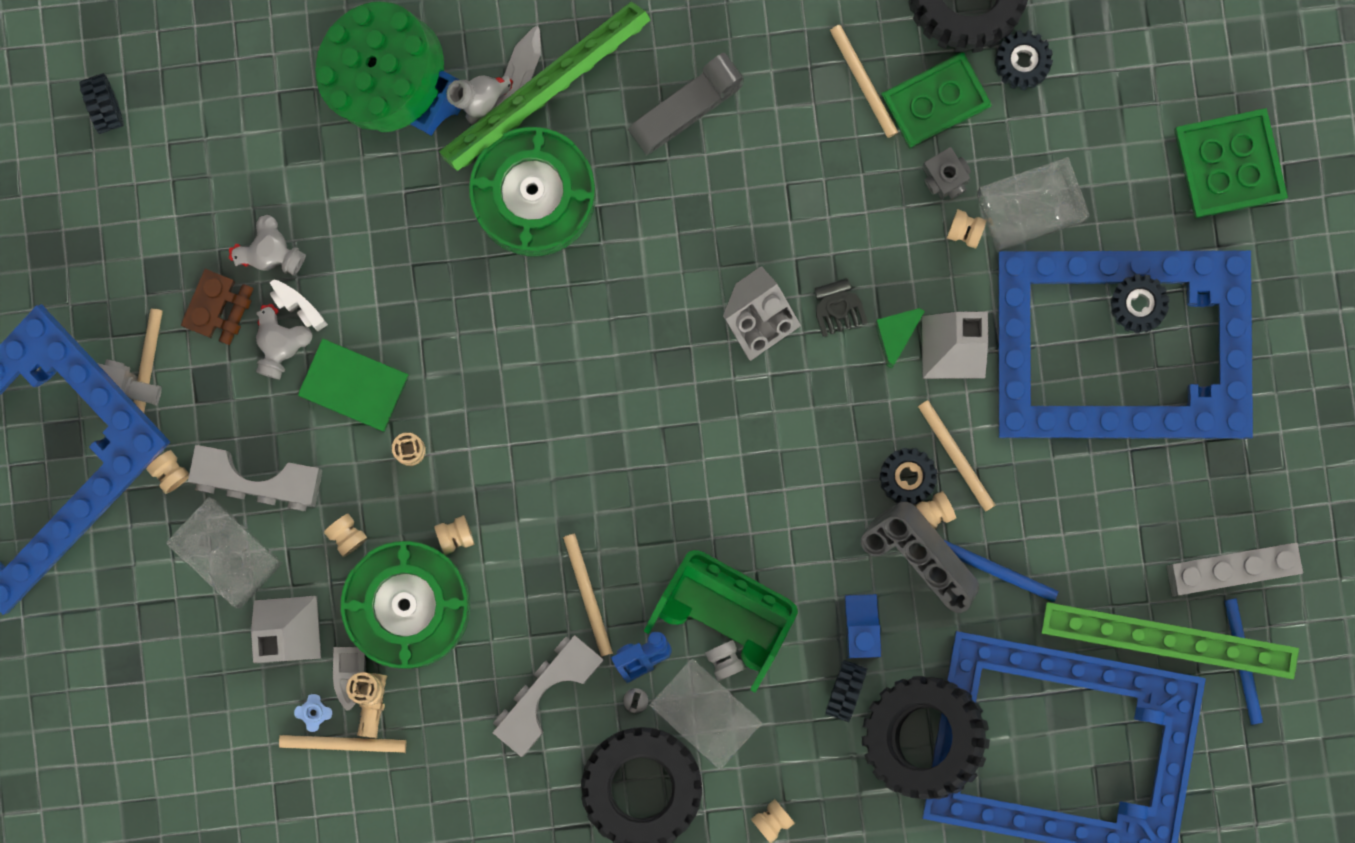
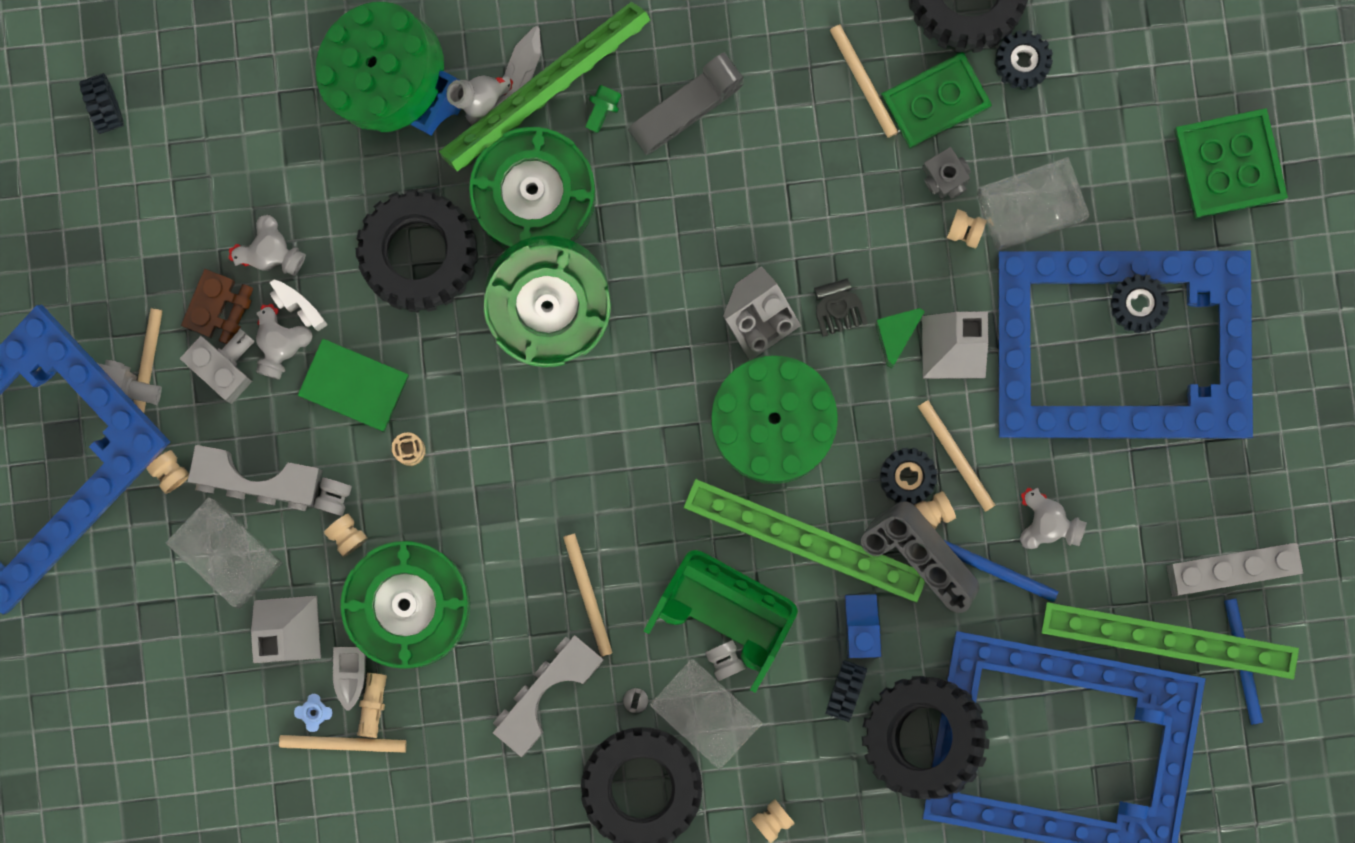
(218, 365): none -> light grey brick
(330, 503): none -> light grey wheel
(369, 693): tan wheel -> none
(407, 210): none -> black tyre
(454, 535): tan wheel -> none
(553, 272): none -> green piece
(604, 100): none -> green piece
(638, 660): blue plate -> none
(779, 389): none -> green piece
(804, 540): none -> bright green plate
(1049, 522): none -> light grey animal

